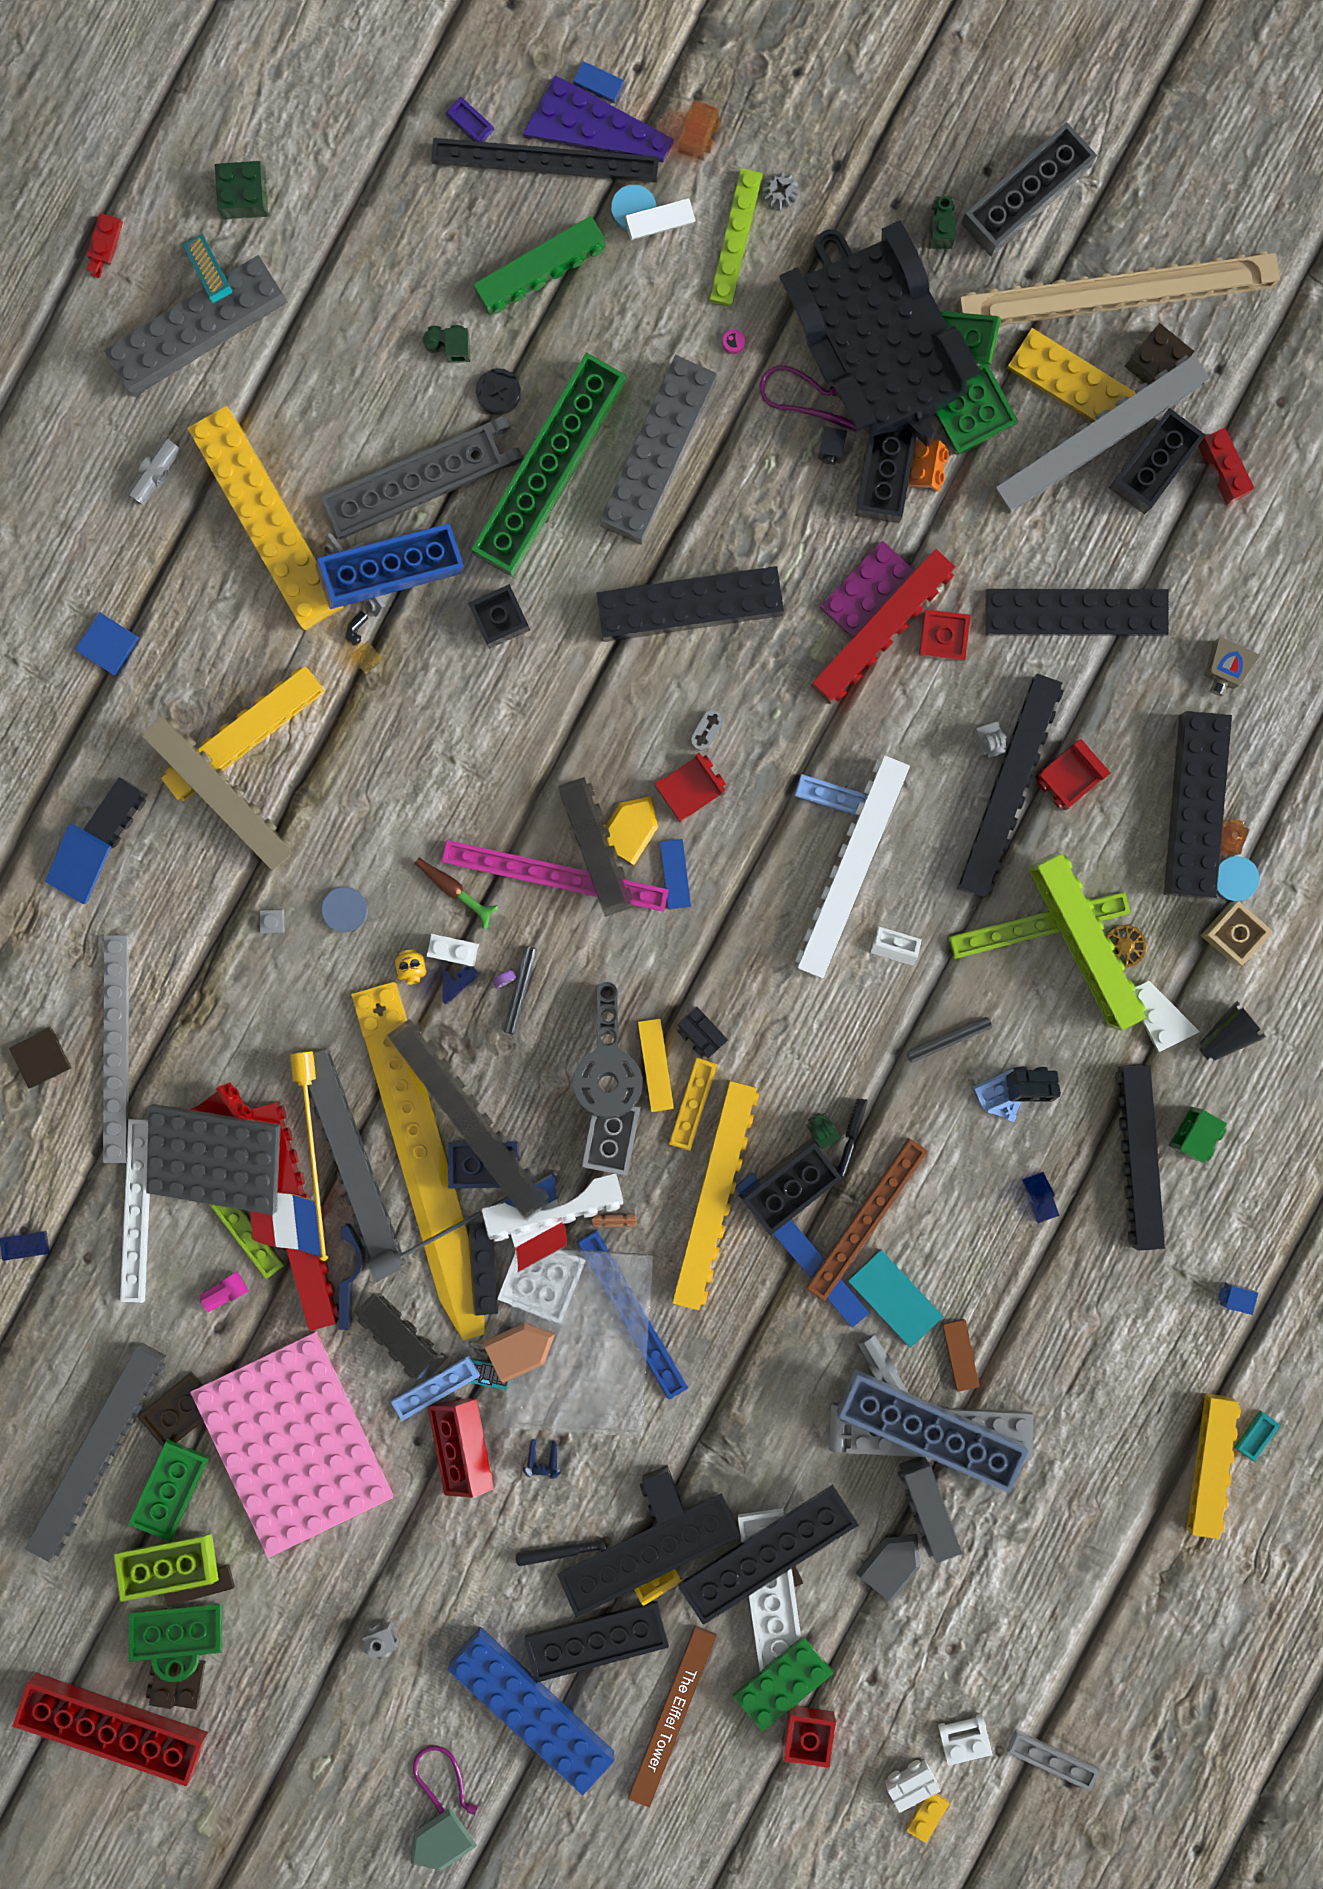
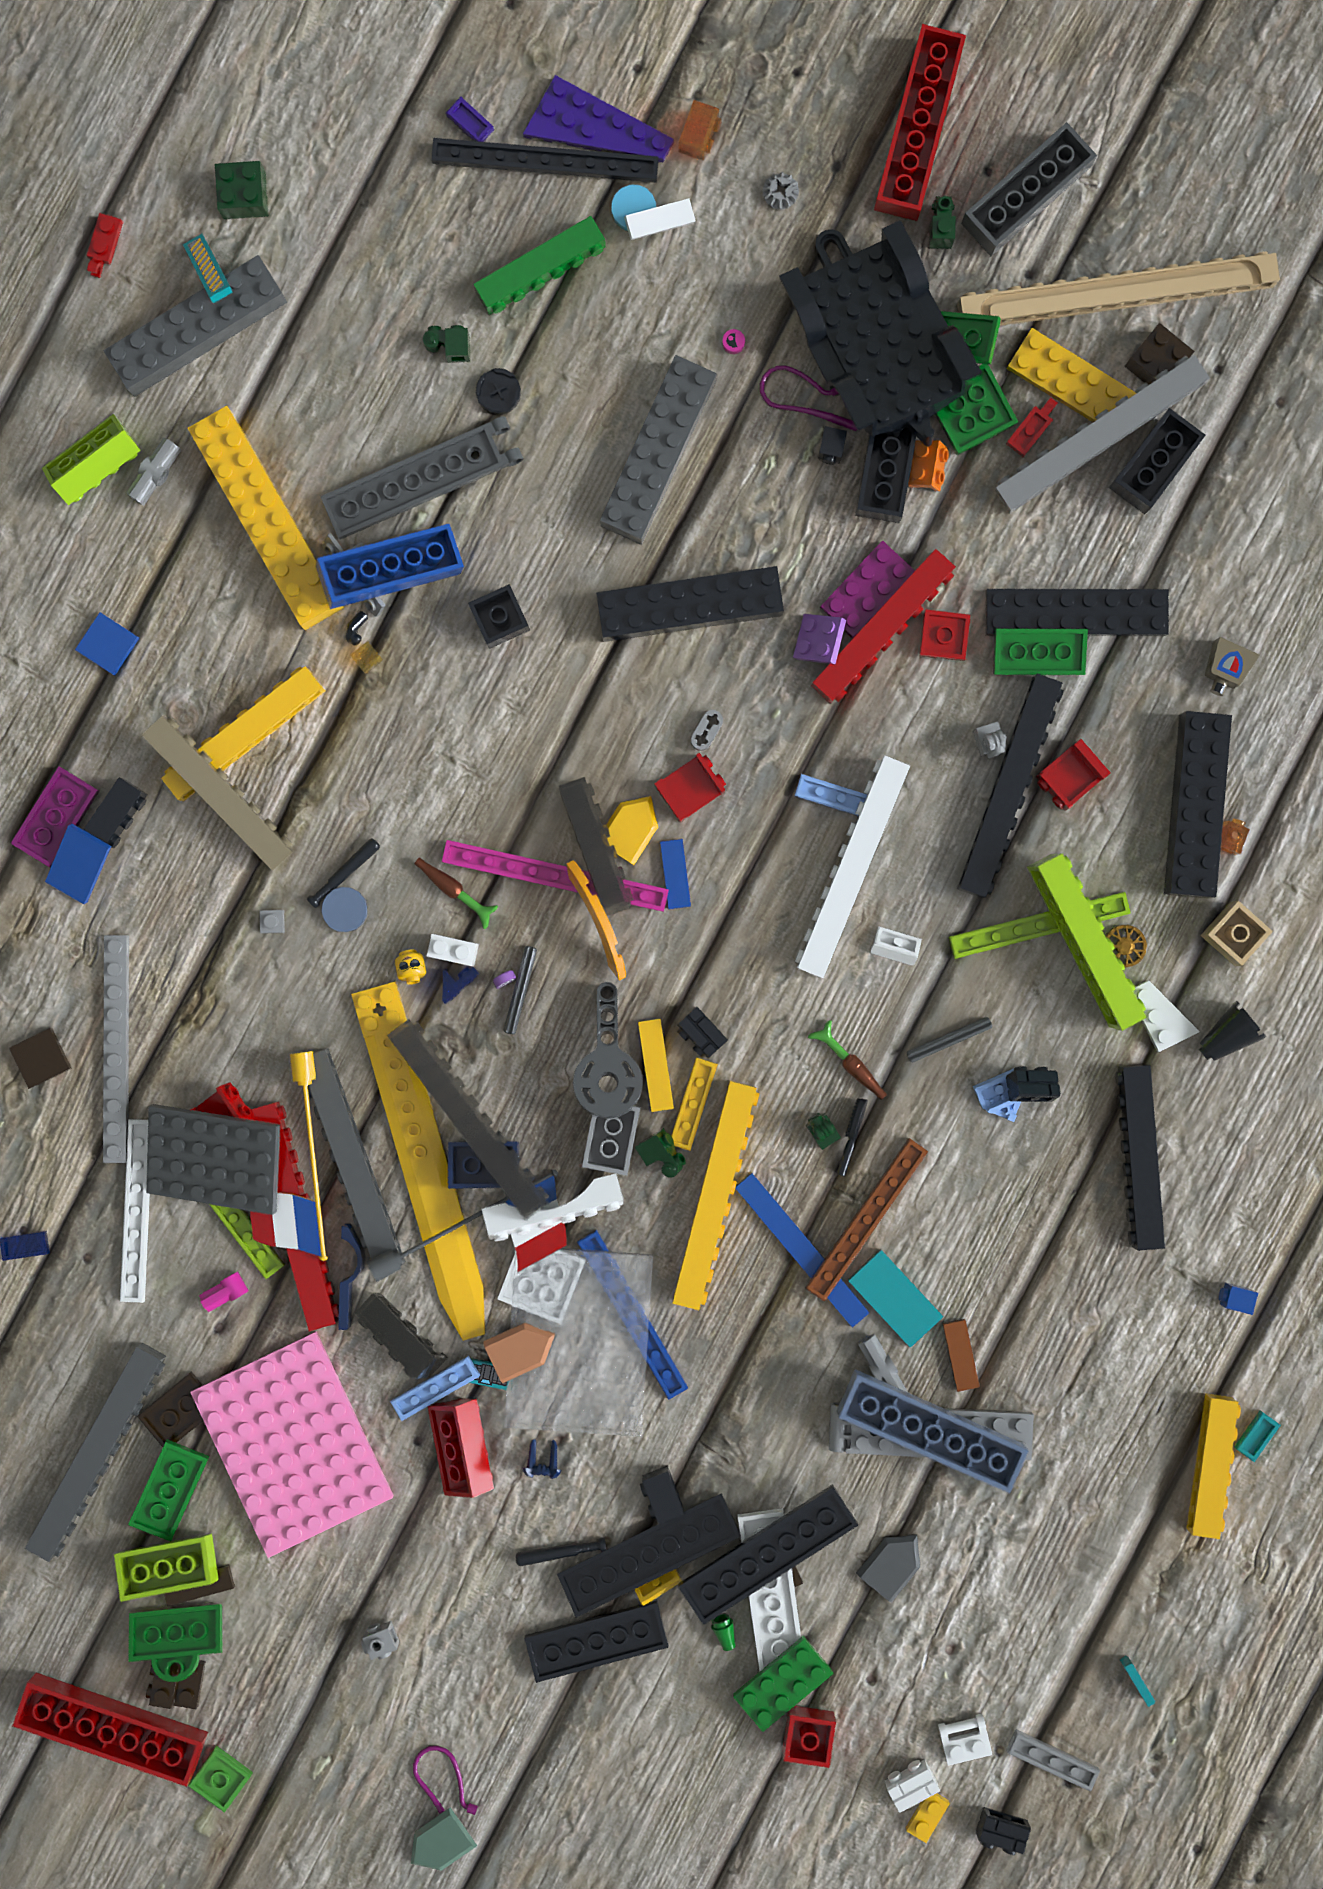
(59, 805): none -> magenta plate
(91, 460): none -> lime slope
(220, 1779): none -> bright green tile
(345, 871): none -> black piece
(482, 1270): black plate -> none
(531, 1711): blue brick -> none
(549, 465): green brick -> none
(598, 82): blue tile -> none
(600, 919): none -> light orange tile
(614, 1220): nougat axle -> none
(661, 1148): none -> dark green brick
(672, 1716): dark orange tile -> none
(724, 1631): none -> green cone
(736, 237): lime plate -> none
(790, 1187): black brick -> none
(819, 638): none -> medium lavender plate
(850, 1062): none -> copper piece
(920, 122): none -> red brick
(931, 1512): dark grey brick -> none
(1003, 1831): none -> black brick
(1031, 428): none -> red plate
(1040, 651): none -> green plate
(1040, 1197): clear blue slope -> none
(1137, 1680): none -> teal tile
(1198, 1135): green brick -> none
(1233, 477): red arch -> none
(1237, 878): medium azure tile -> none

